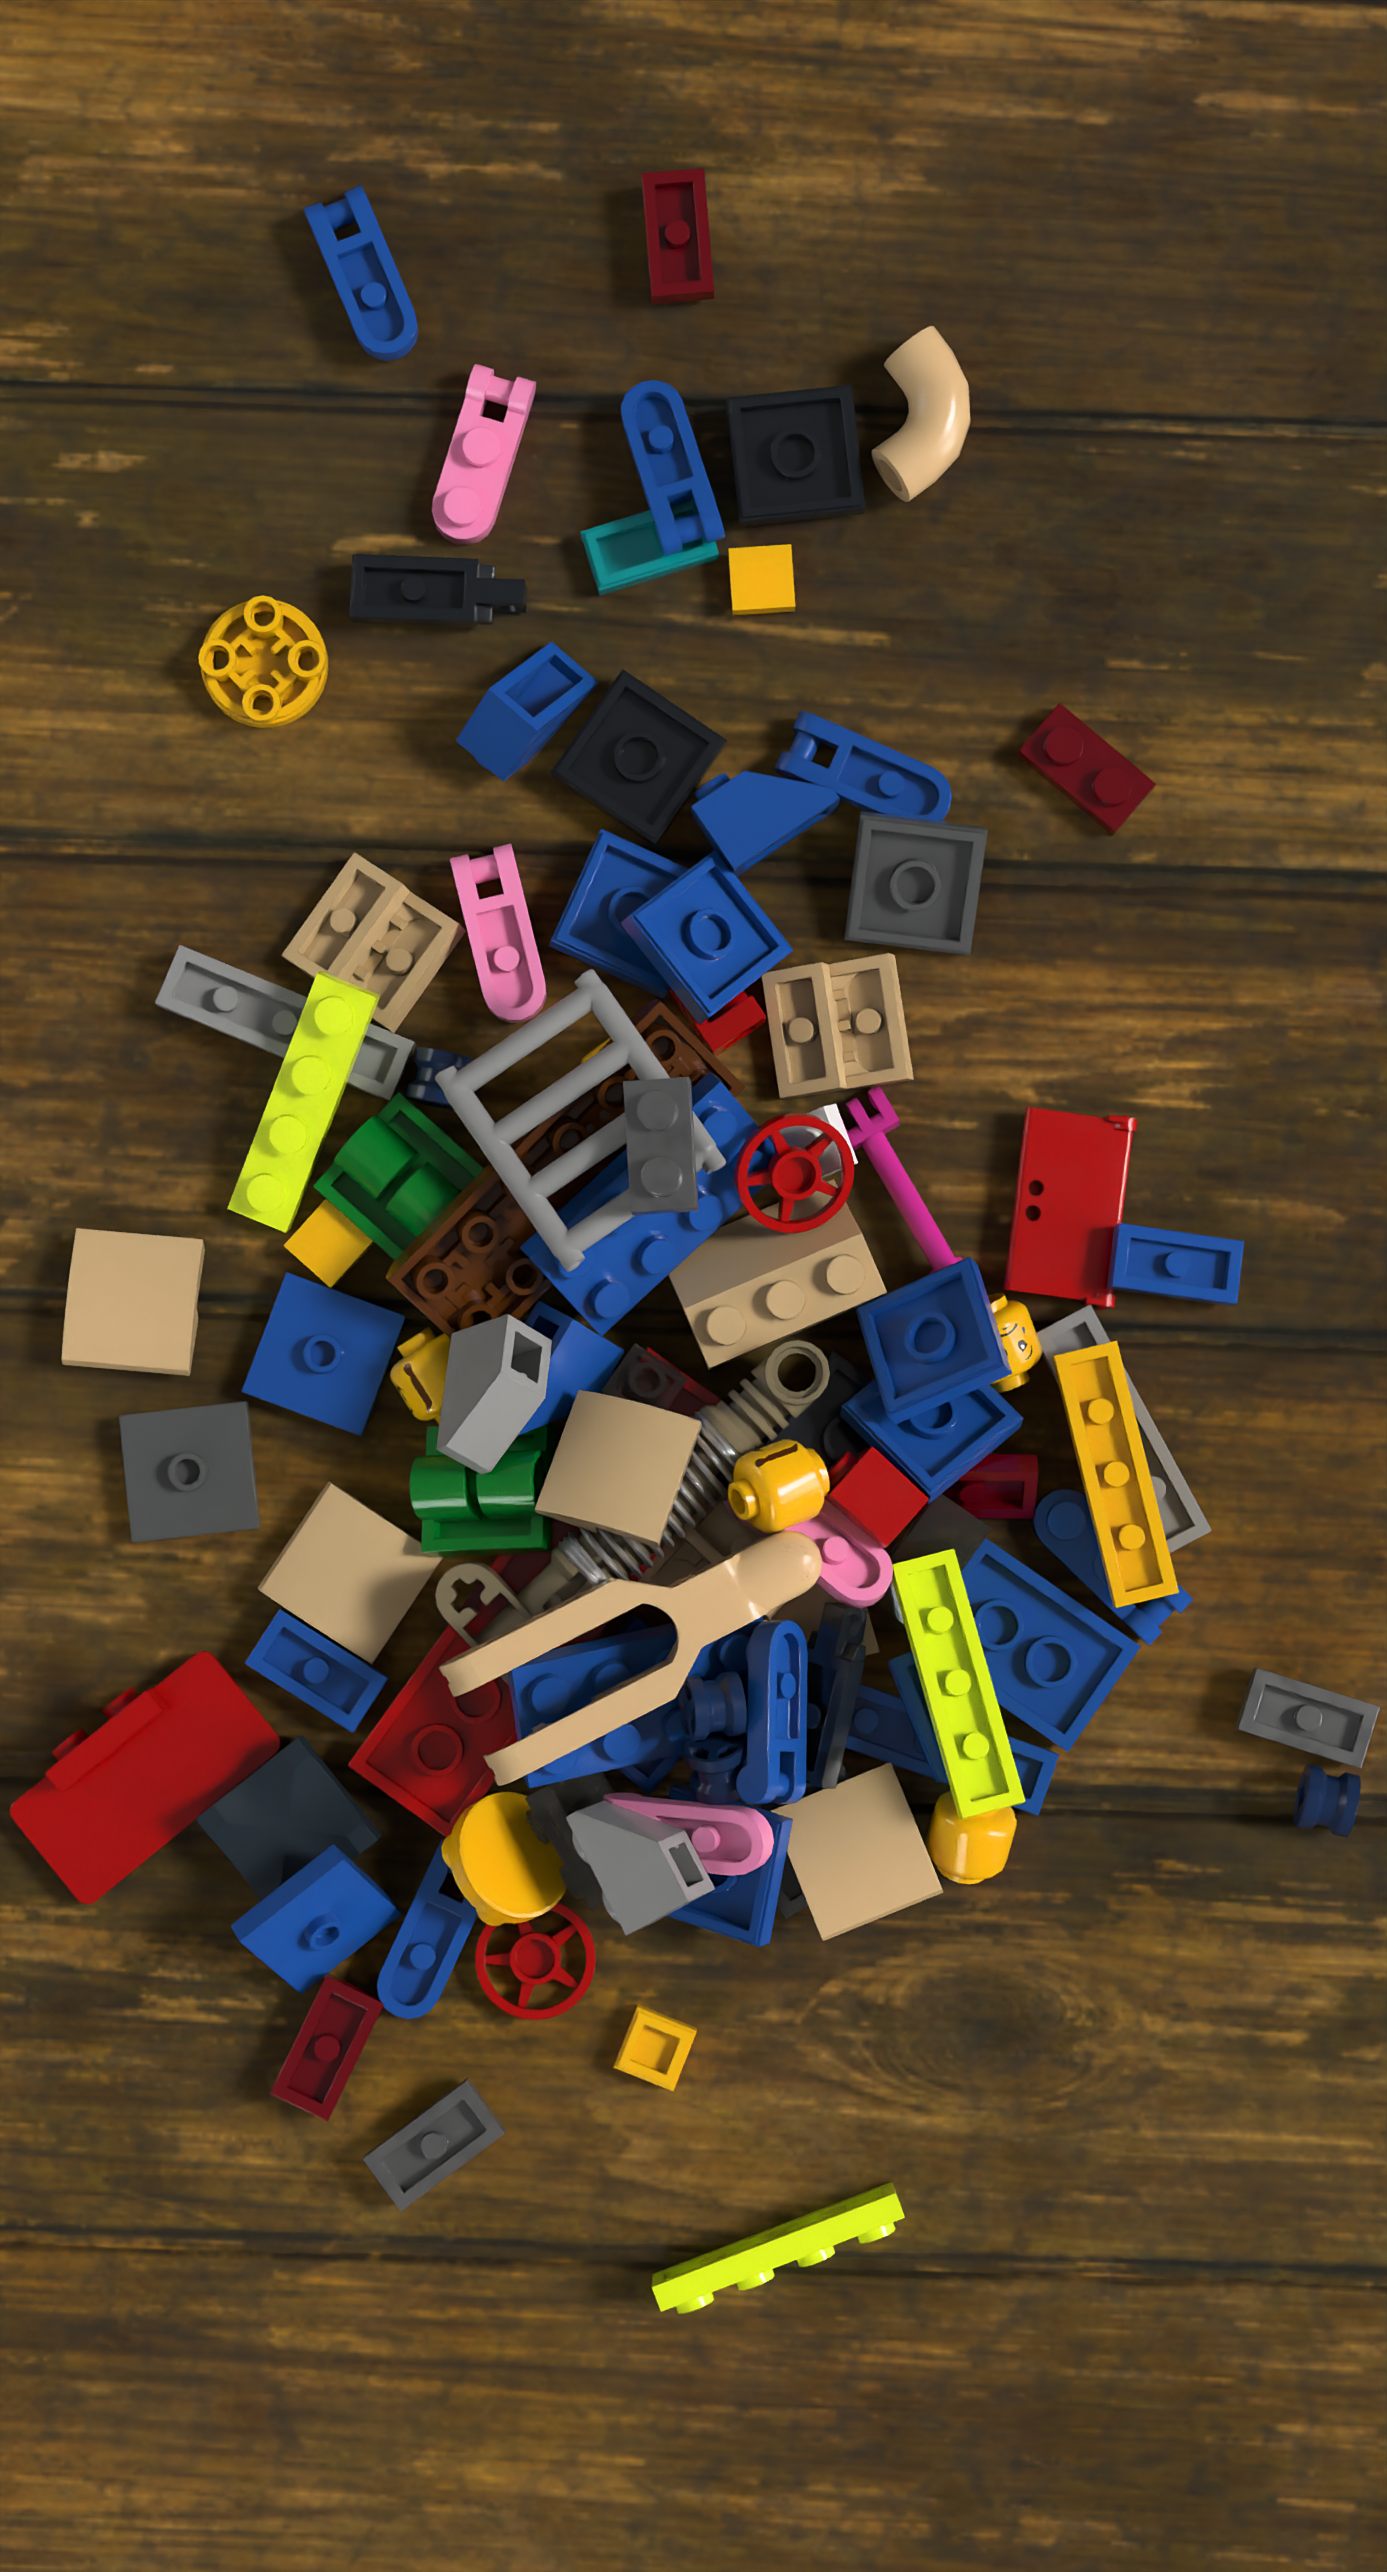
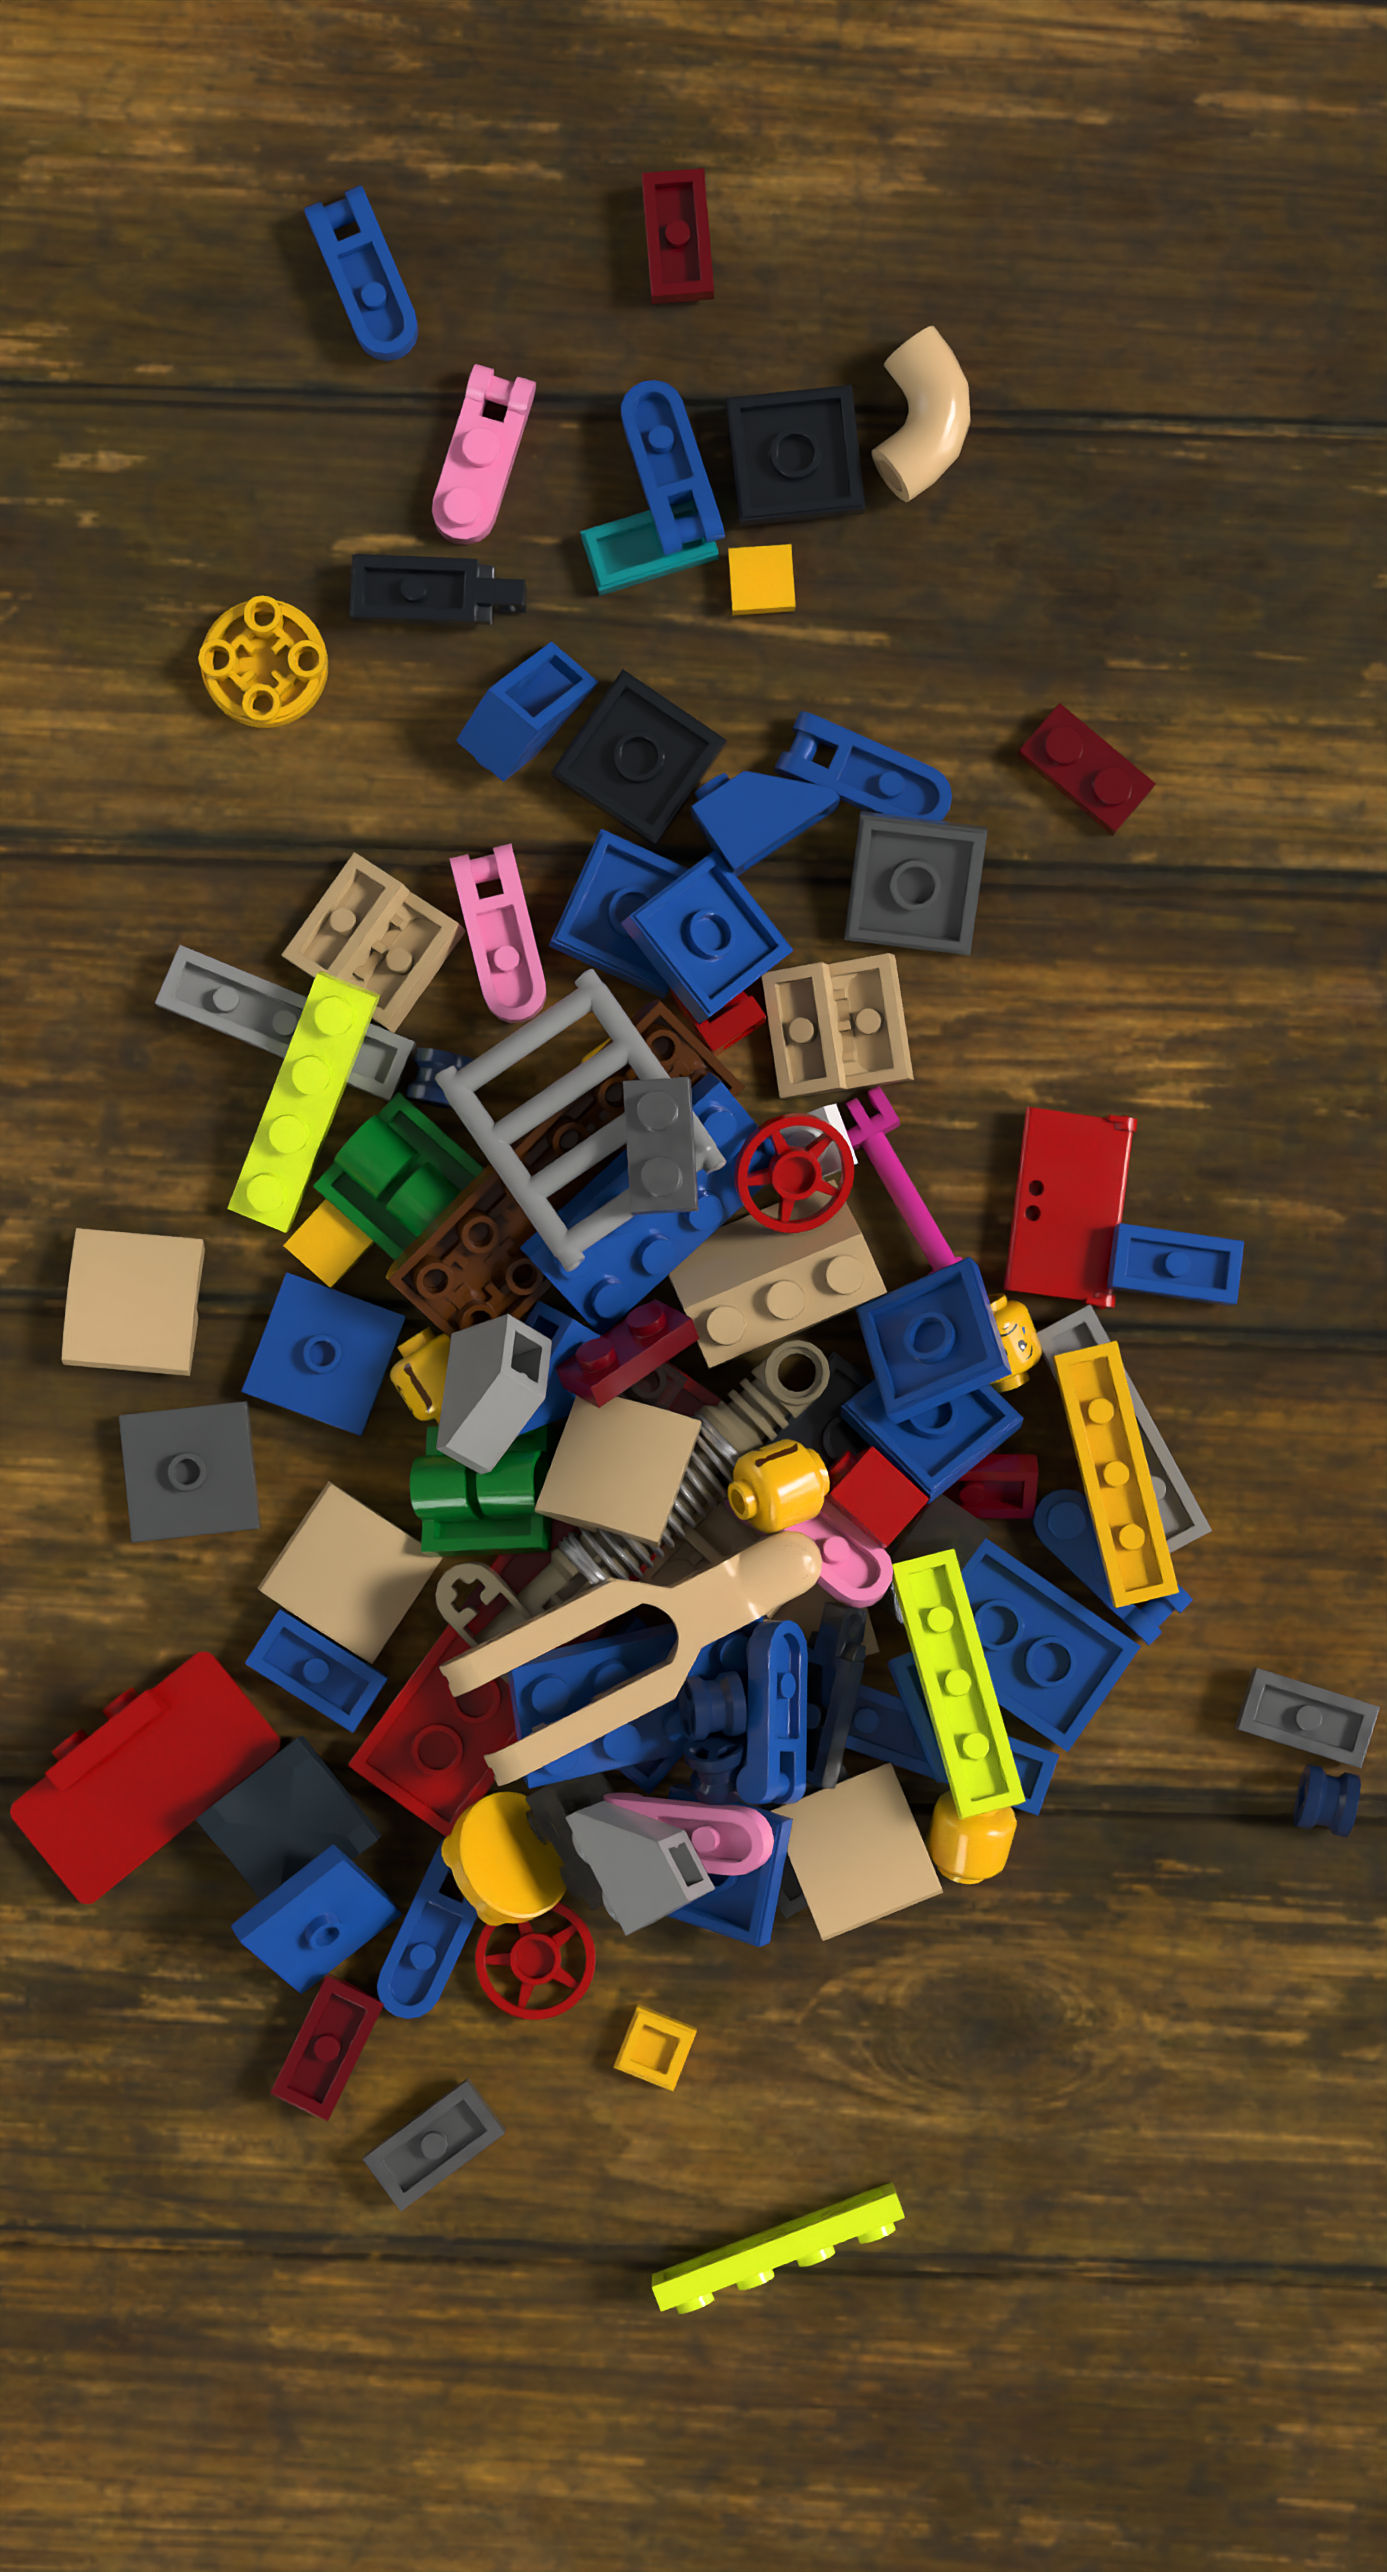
(626, 1352): none -> dark red plate

